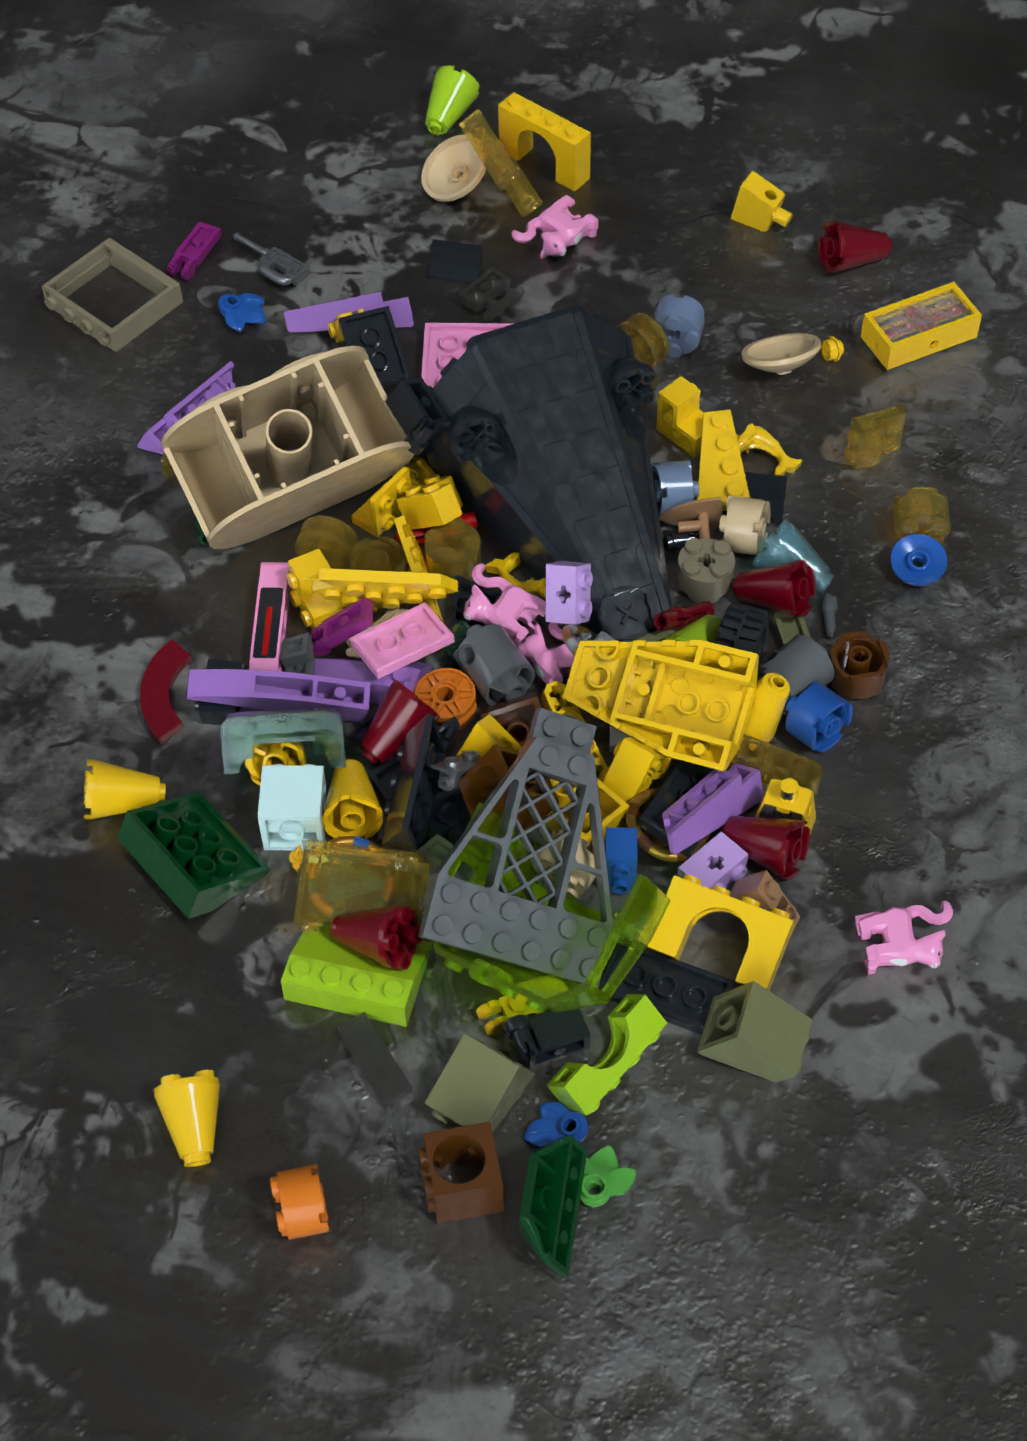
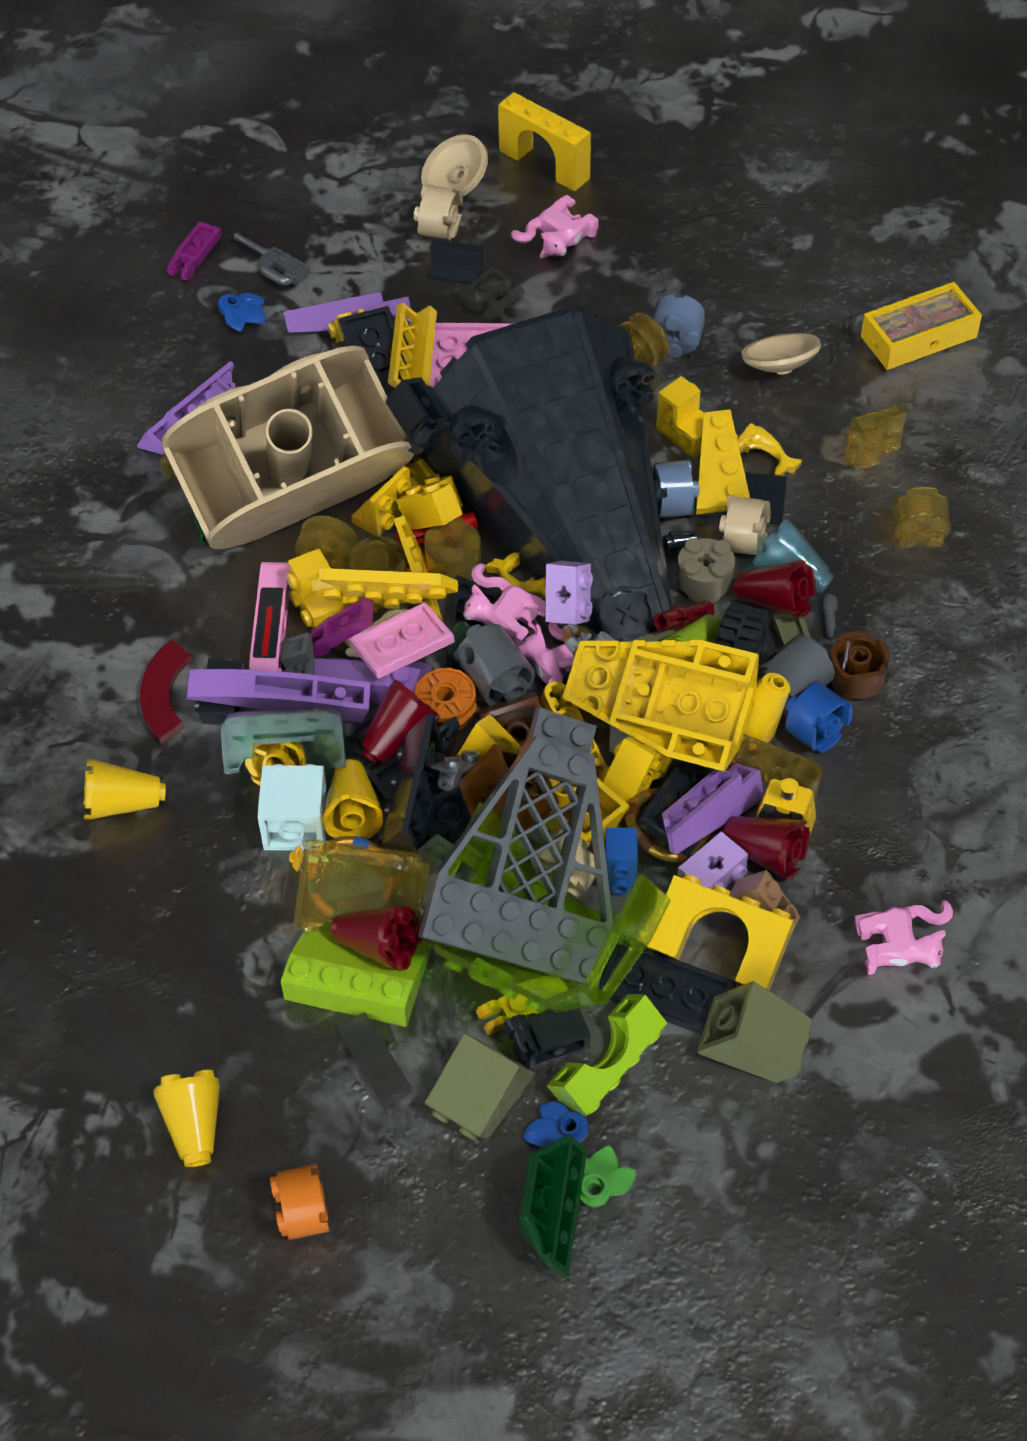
(90, 265): dark tan window -> none
(191, 852): dark green slope -> none
(420, 344): none -> yellow fence
(438, 212): none -> tan brick
(449, 98): lime cone -> none
(461, 1145): reddish brown brick -> none
(500, 163): clear yellow fence -> none
(695, 516): medium nougat shield -> none
(760, 204): yellow torso -> none
(832, 349): yellow plate -> none
(851, 246): dark red cone -> none
(918, 549): blue dish -> none

